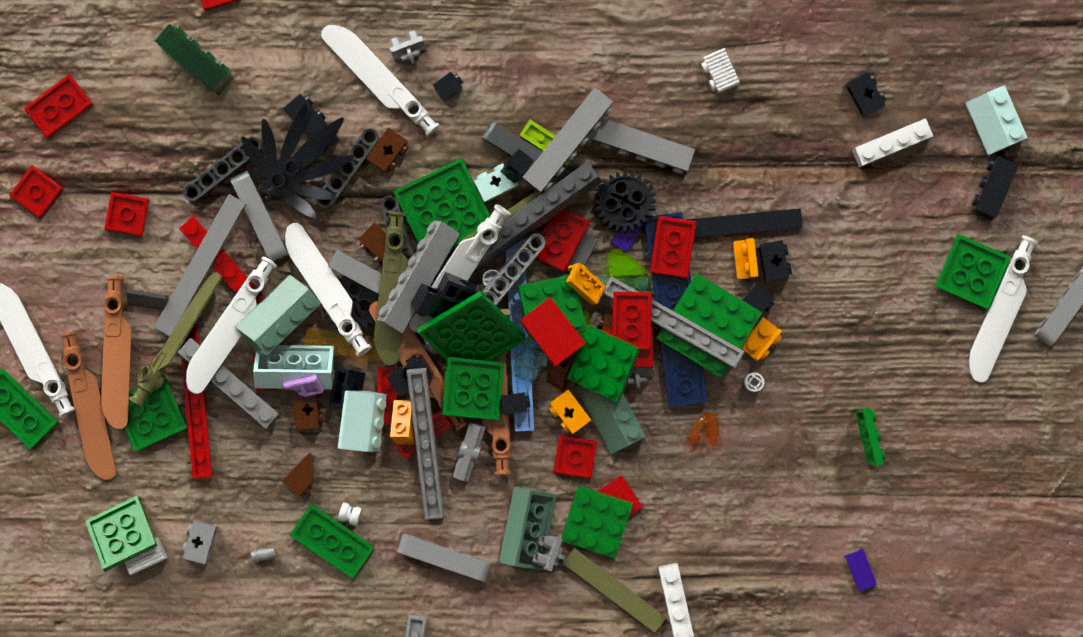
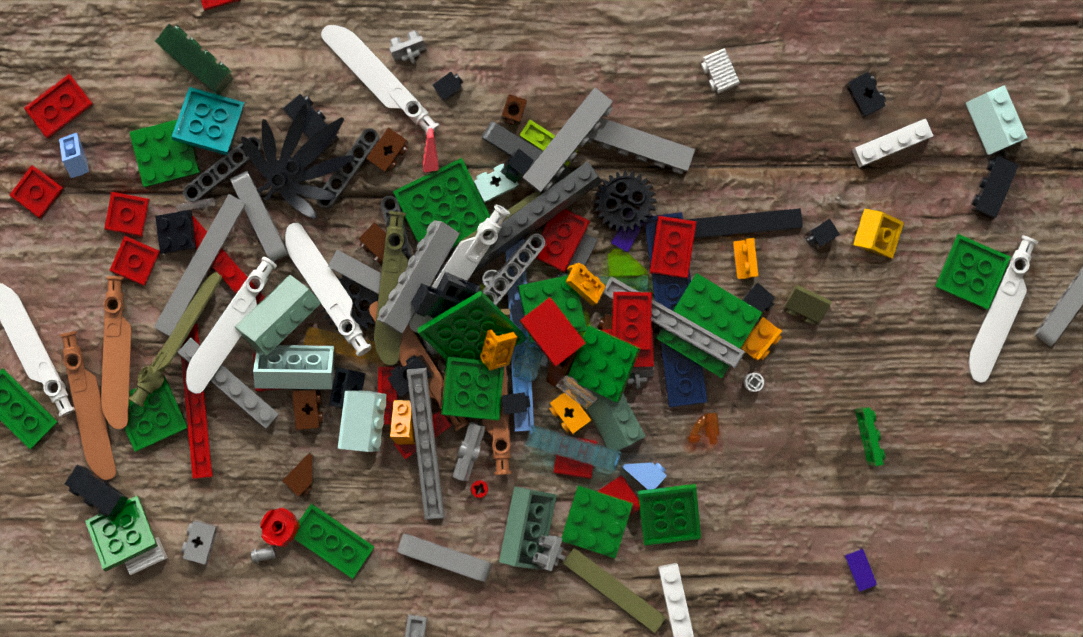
(73, 155): none -> light blue slope
(95, 491): none -> black brick
(134, 260): none -> red tile
(146, 299): dark grey slope -> none
(161, 157): none -> green plate
(175, 232): none -> black plate
(197, 205): none -> clear tile
(208, 121): none -> teal plate
(286, 534): none -> red plate
(305, 386): lavender tile -> none
(349, 514): white wheel -> none
(430, 158): none -> coral slope
(481, 494): none -> red bush
(498, 349): none -> light orange bracket
(514, 101): none -> reddish brown brick
(573, 448): none -> clear light blue beam
(576, 392): none -> clear plate
(646, 473): none -> light blue slope
(669, 514): none -> green plate
(770, 271): black brick -> none
(806, 304): none -> olive slope
(822, 234): none -> black brick
(878, 233): none -> yellow slope

